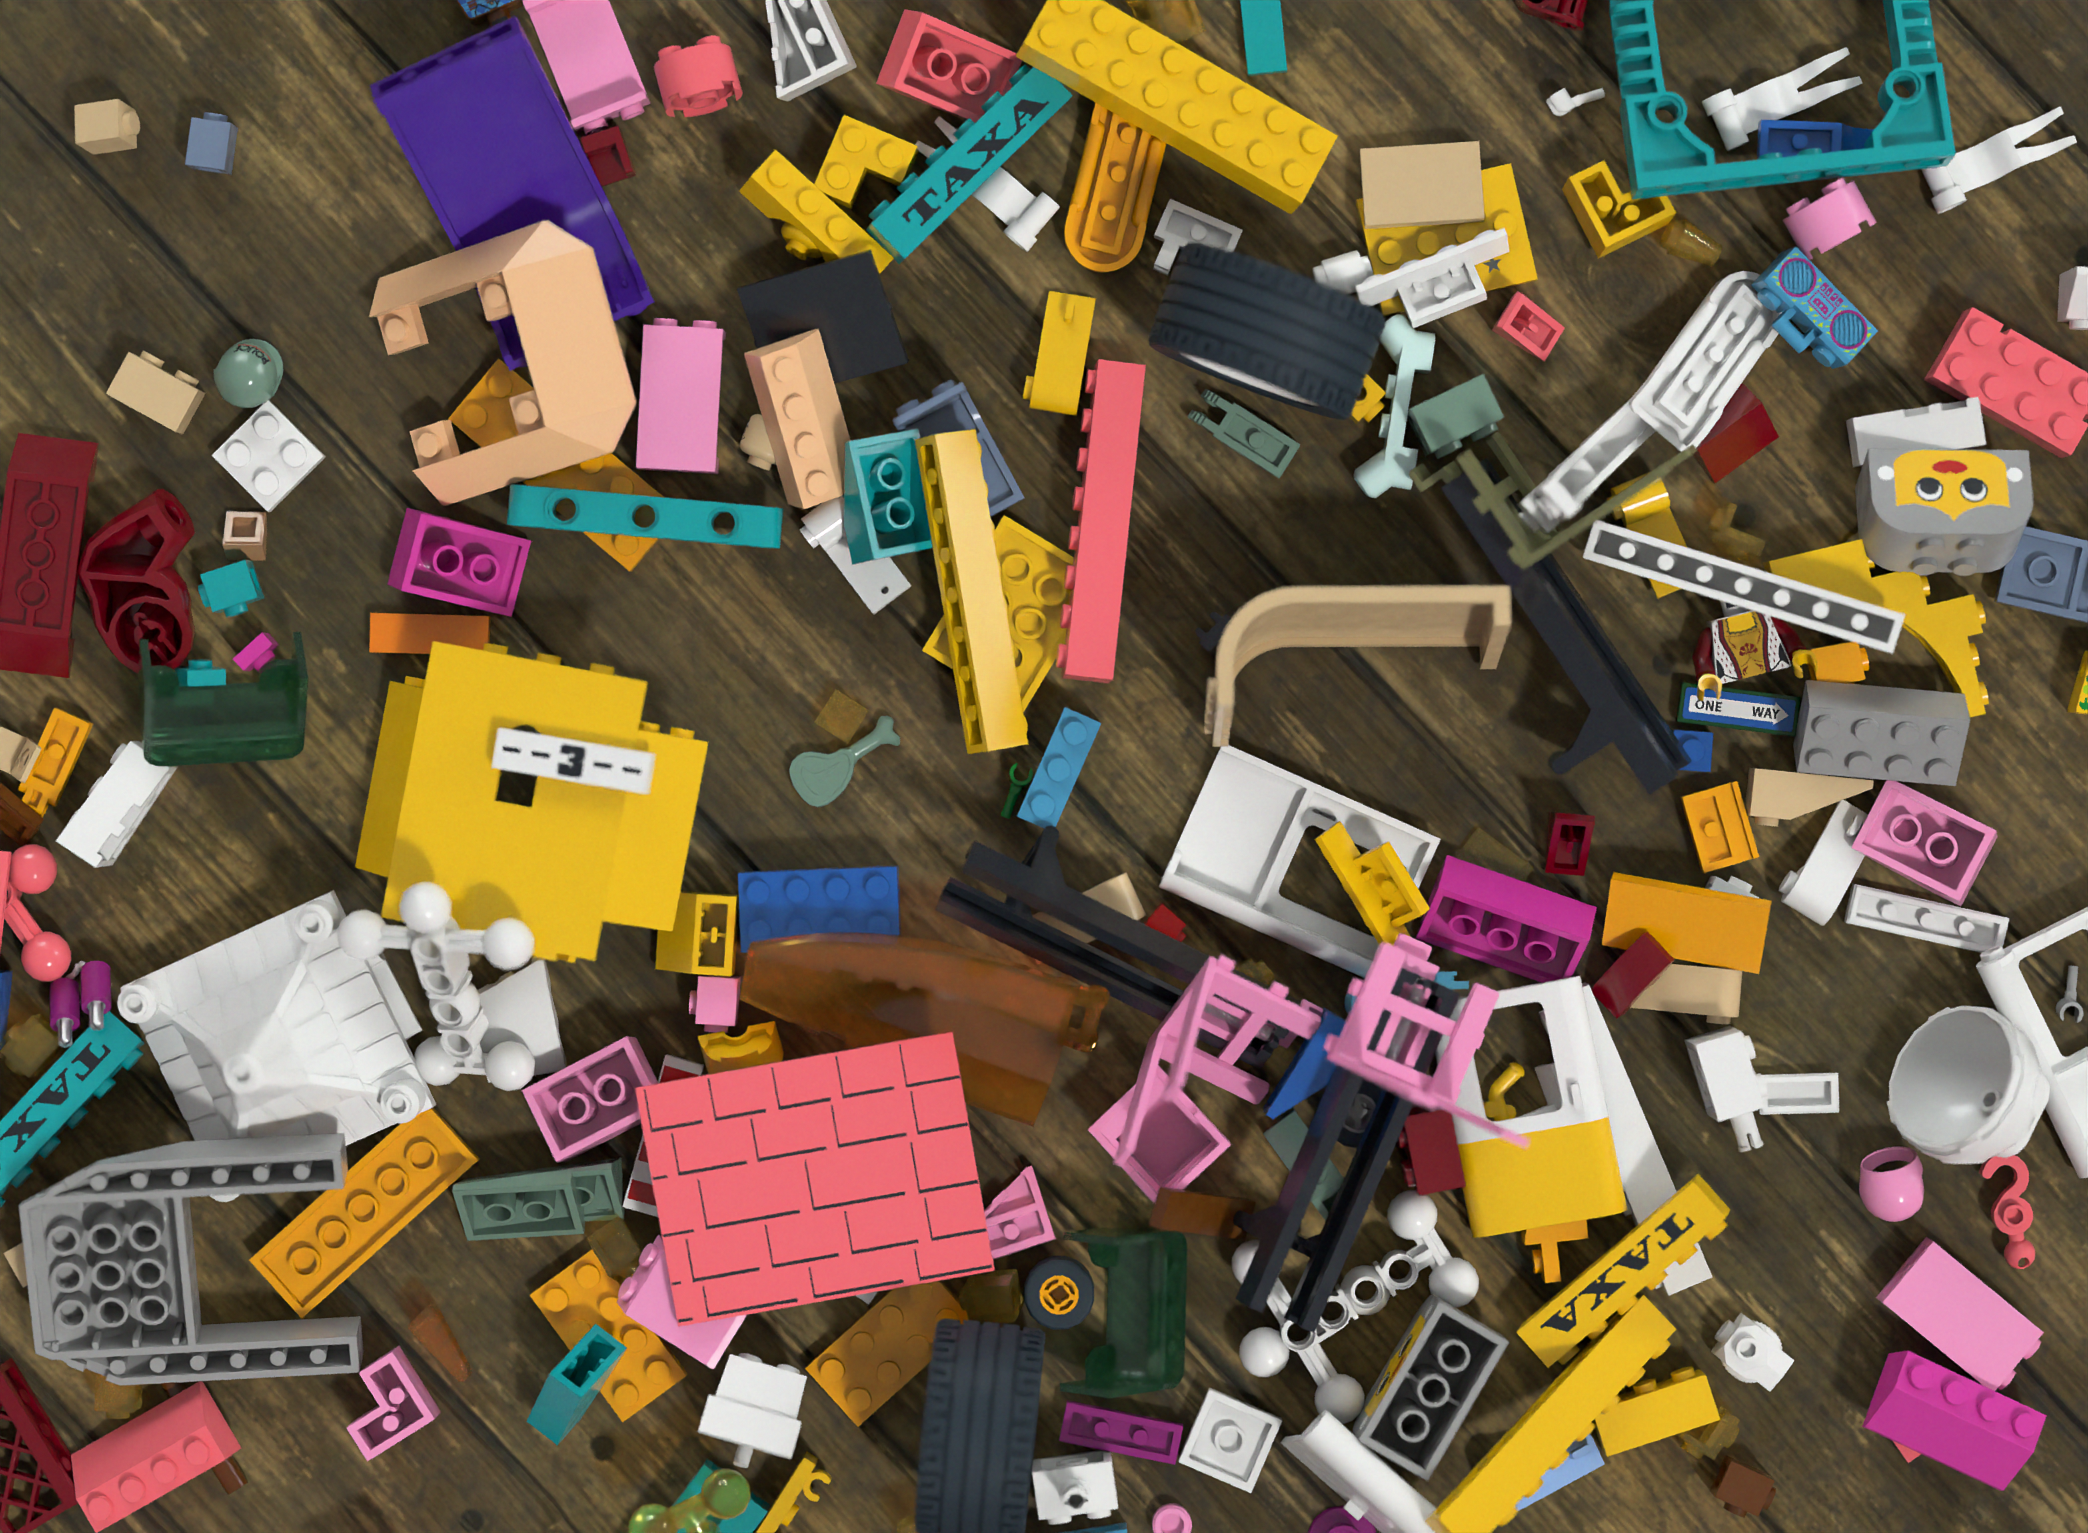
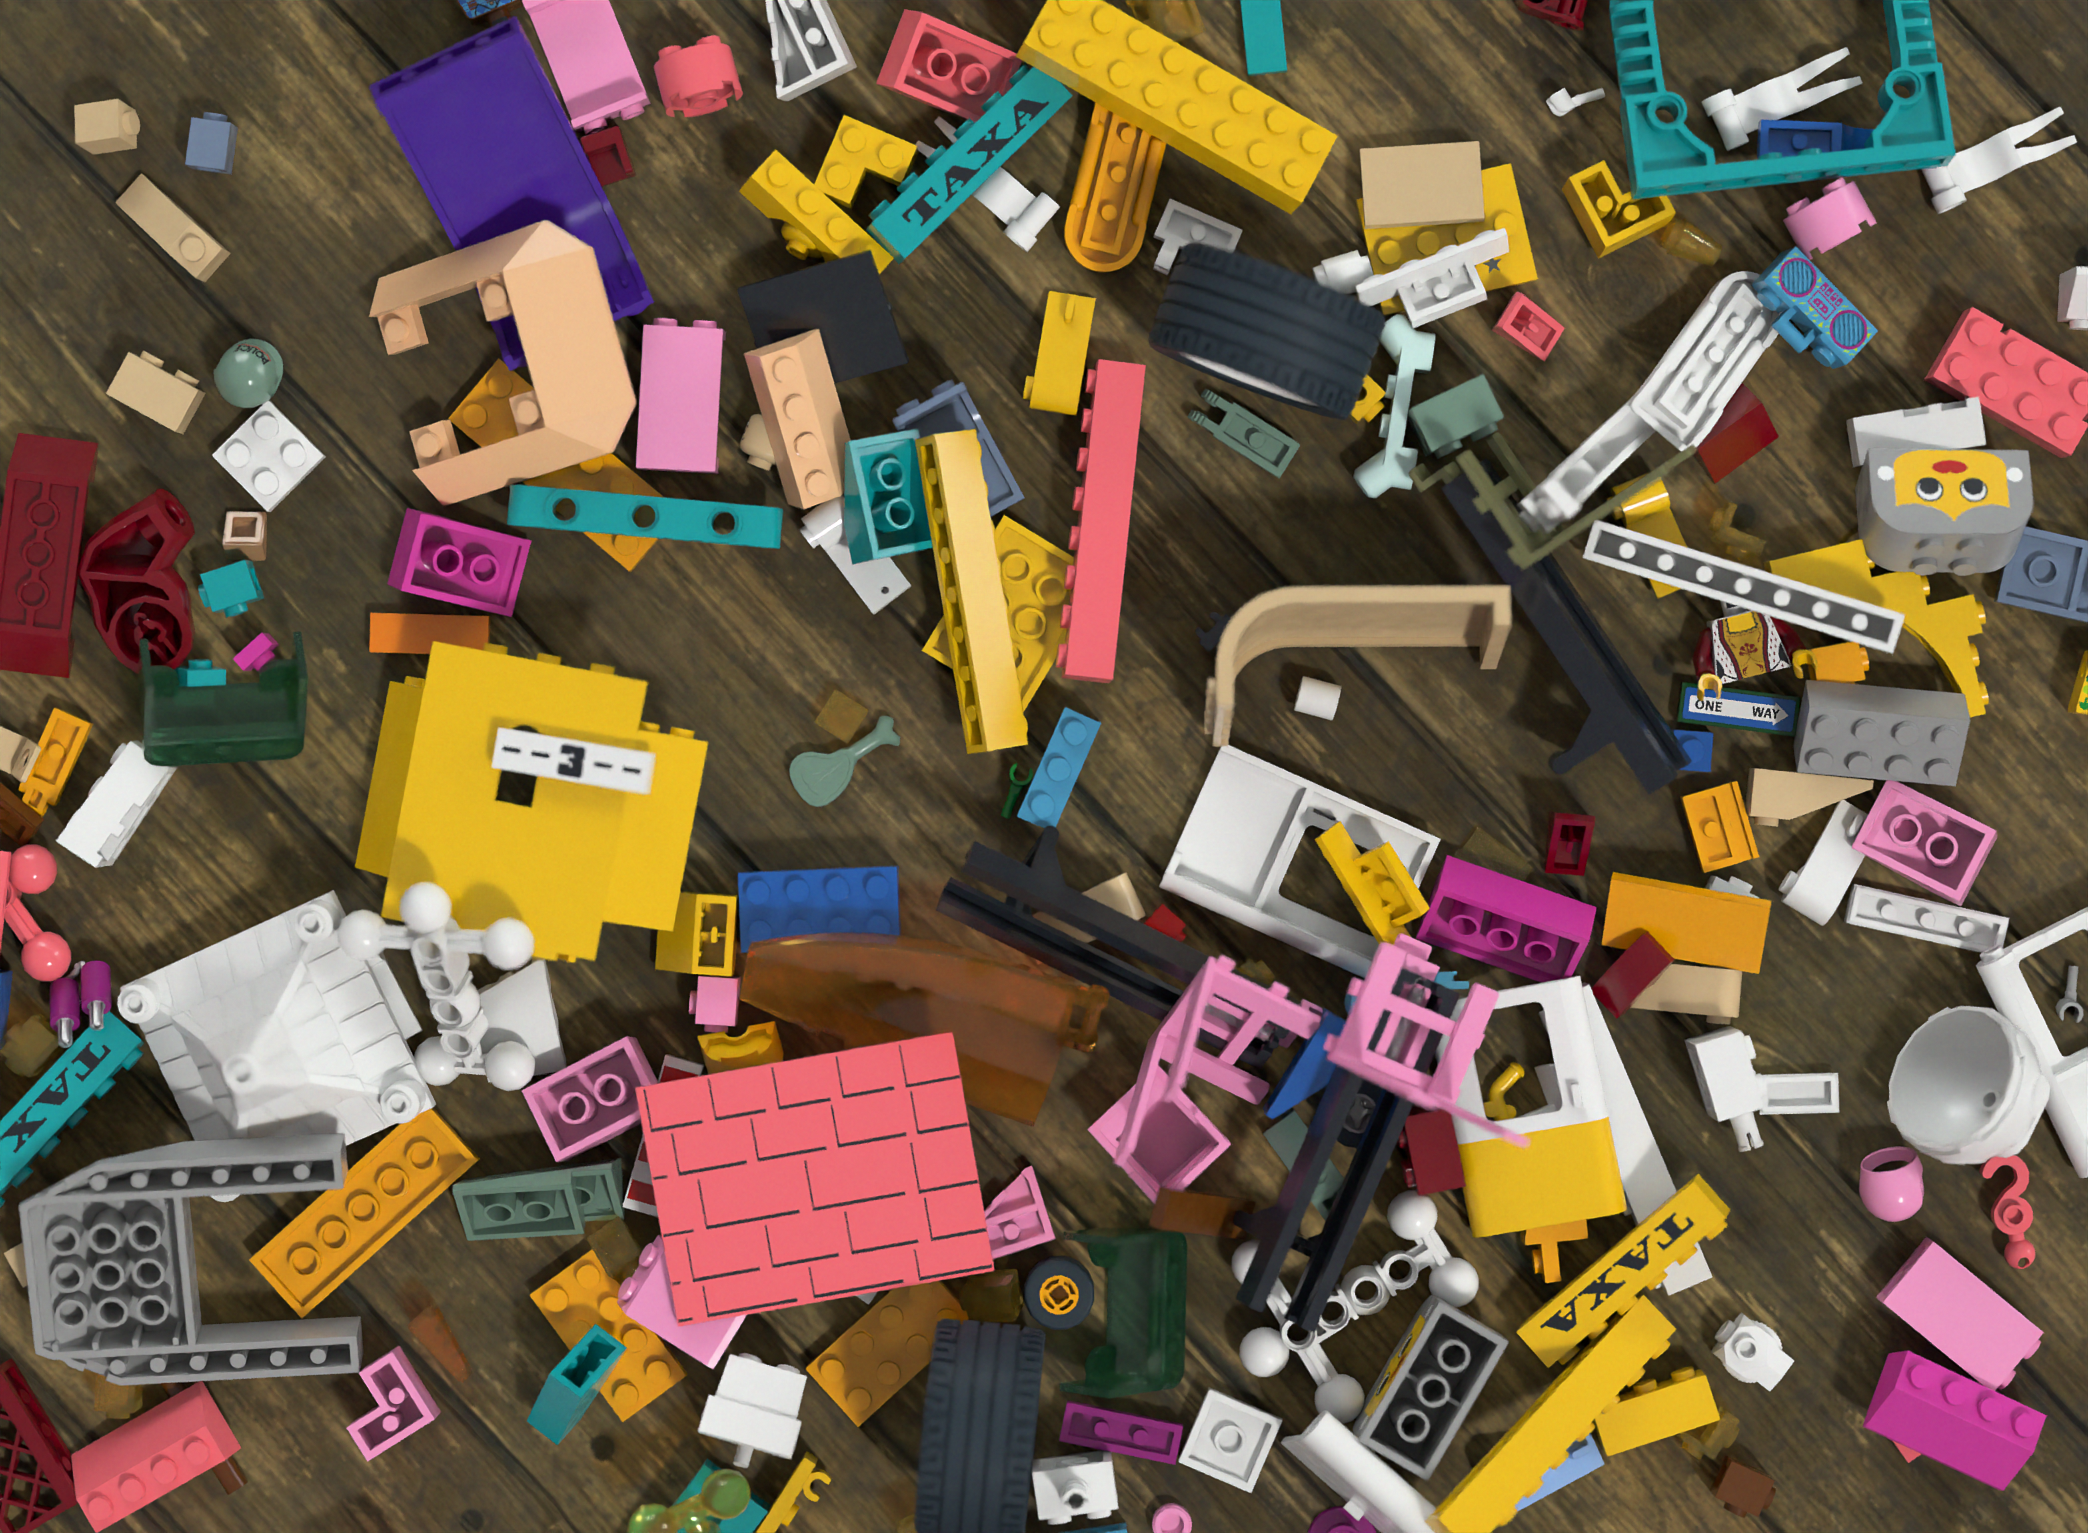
(172, 228): none -> tan slope
(1317, 698): none -> white beam

